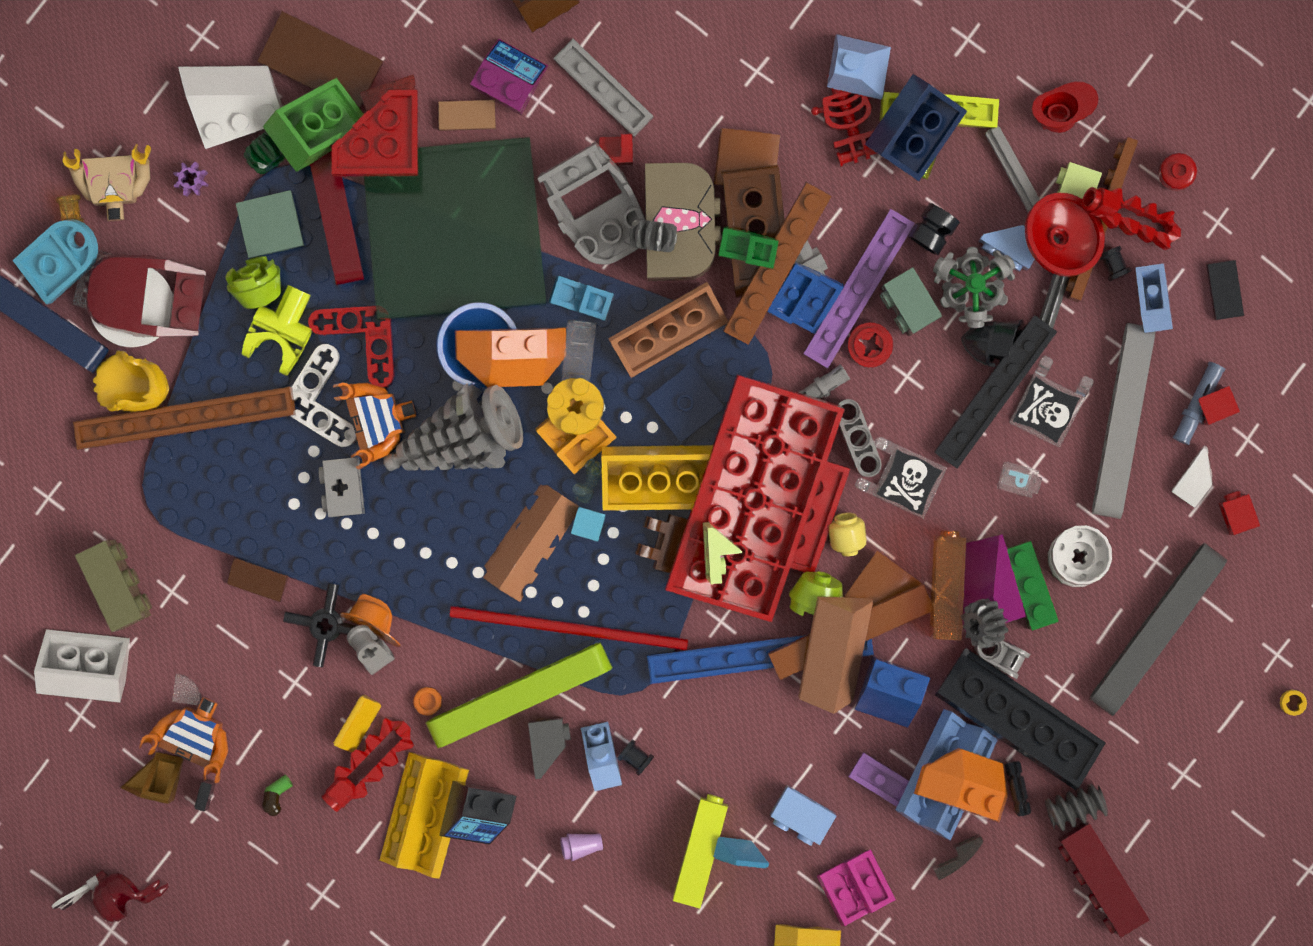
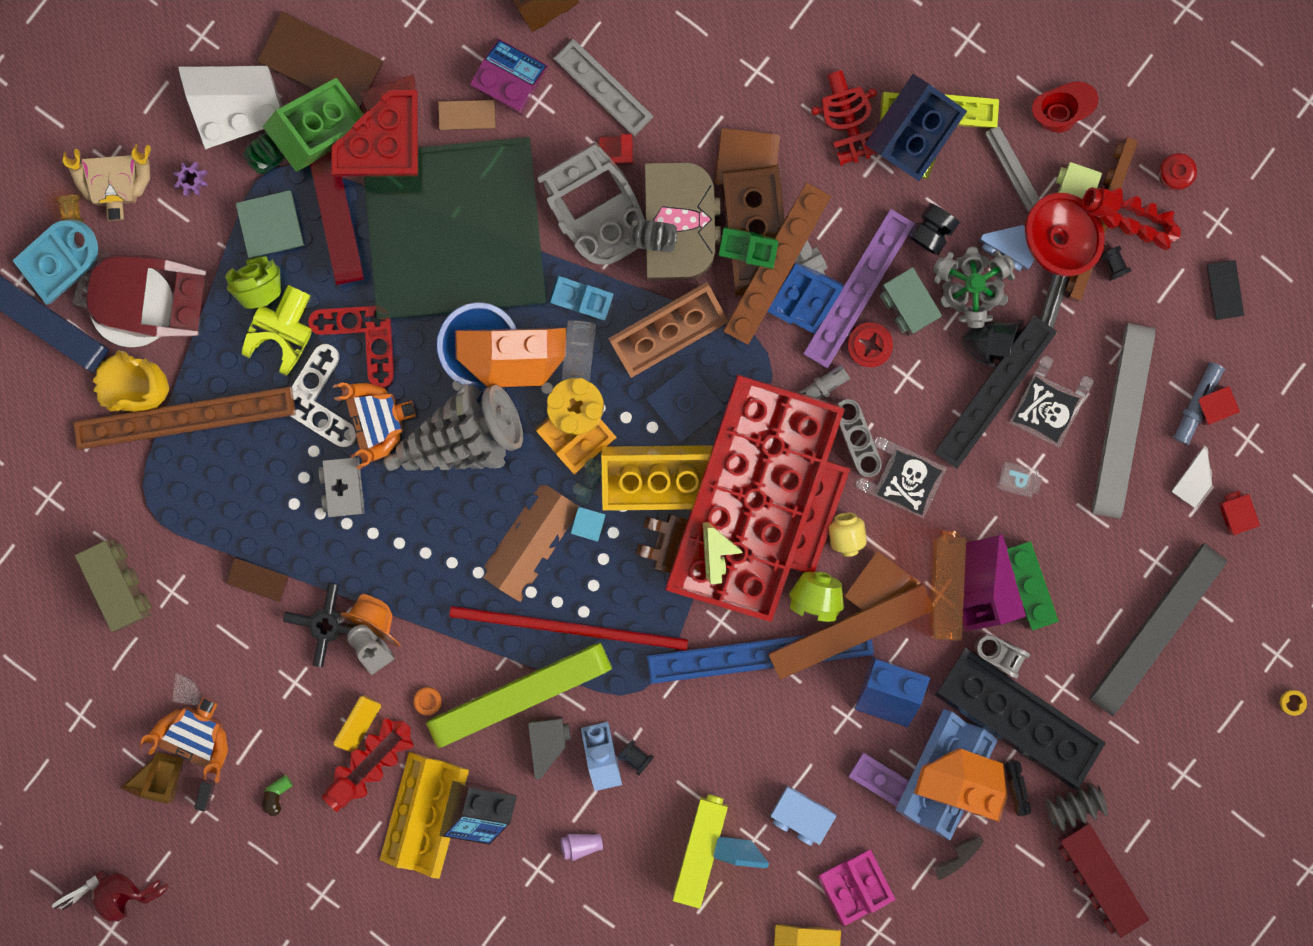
(82, 665): white slope -> none
(835, 652): nougat slope -> none
(858, 67): light blue slope -> none
(984, 623): dark grey gear -> none
(1095, 560): white wheel -> none
(1154, 298): light blue brick -> none

